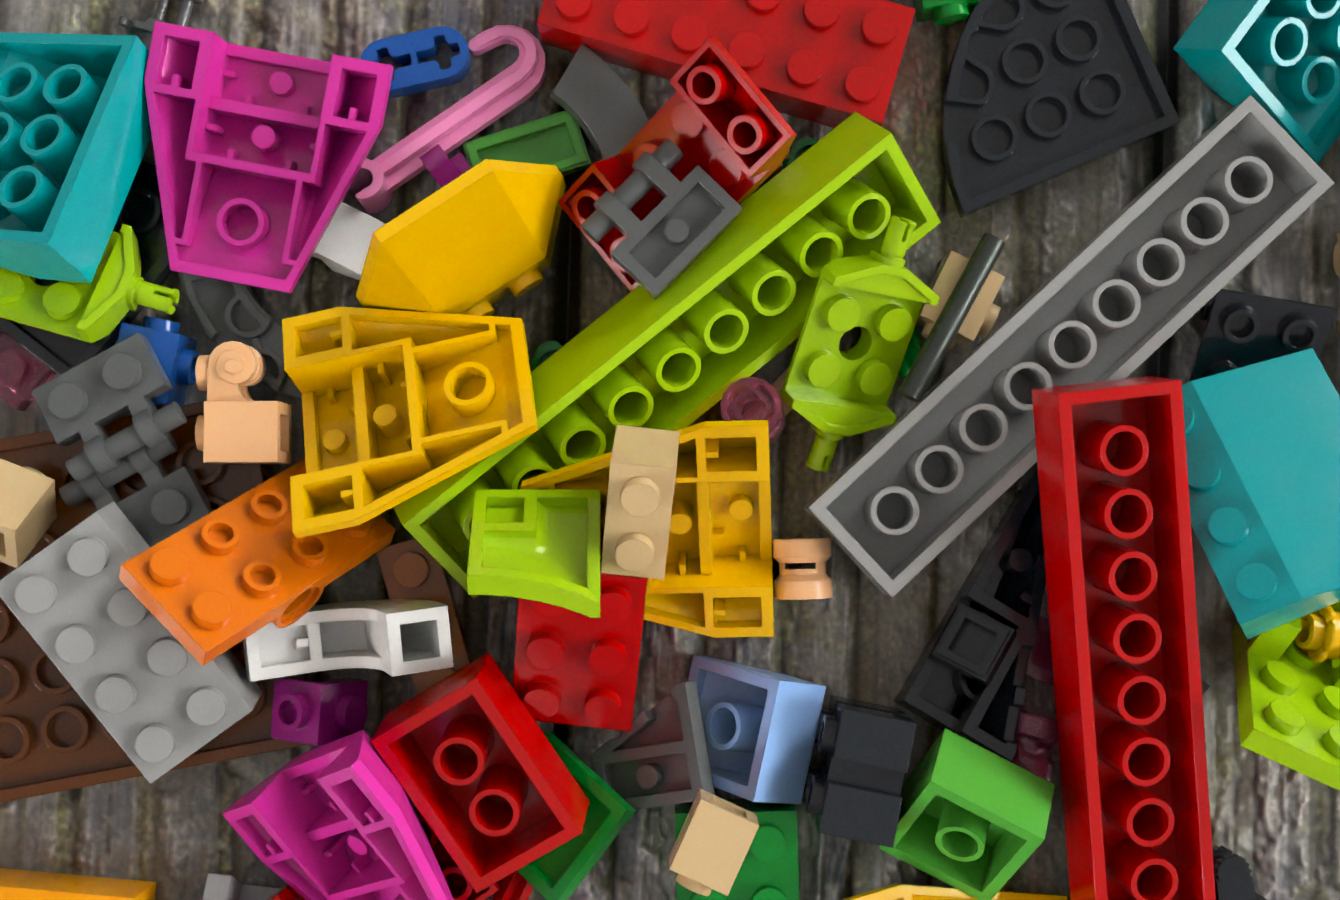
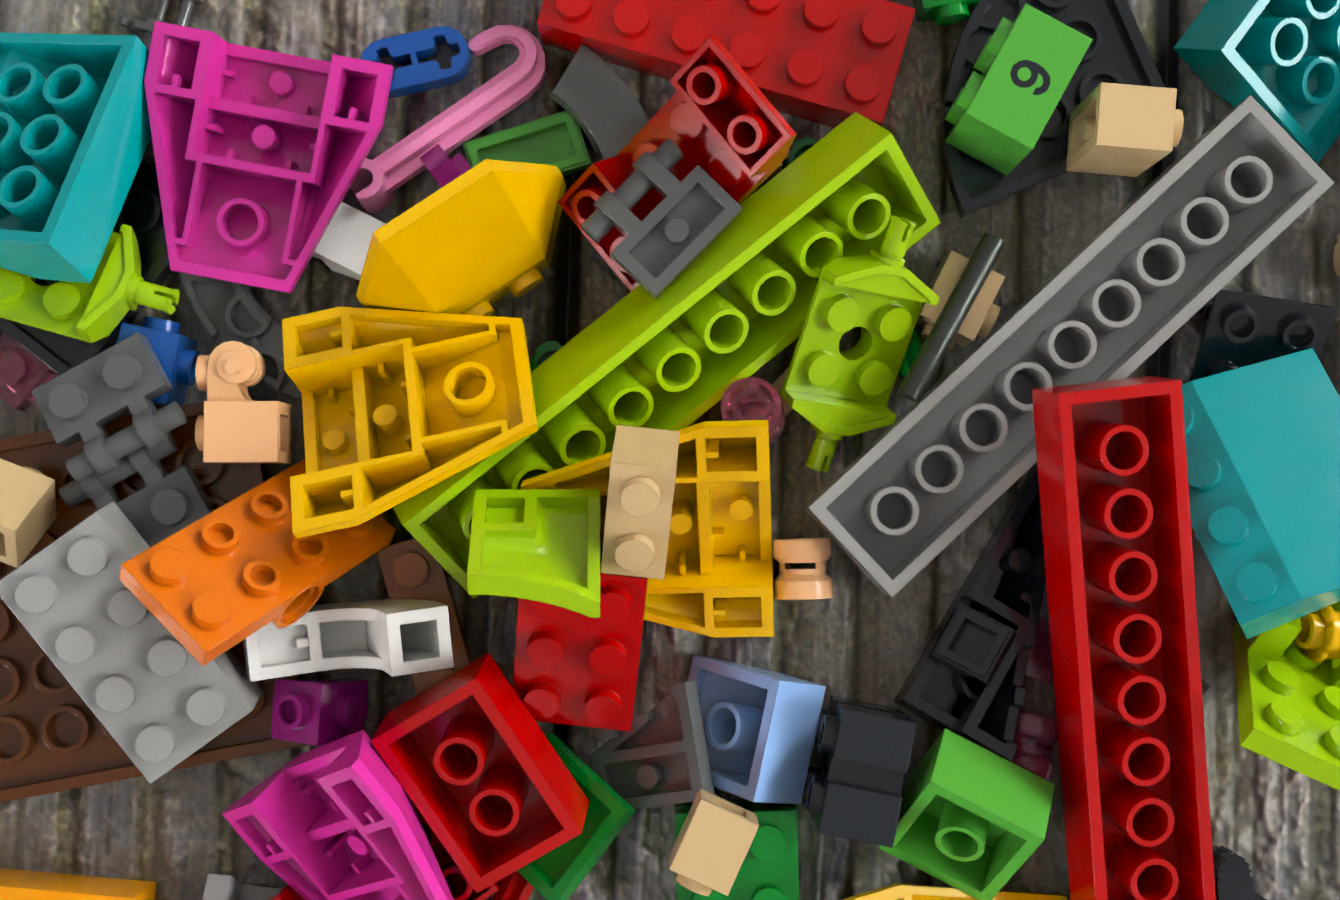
(1020, 85): none -> bright green brick
(1123, 129): none -> tan brick

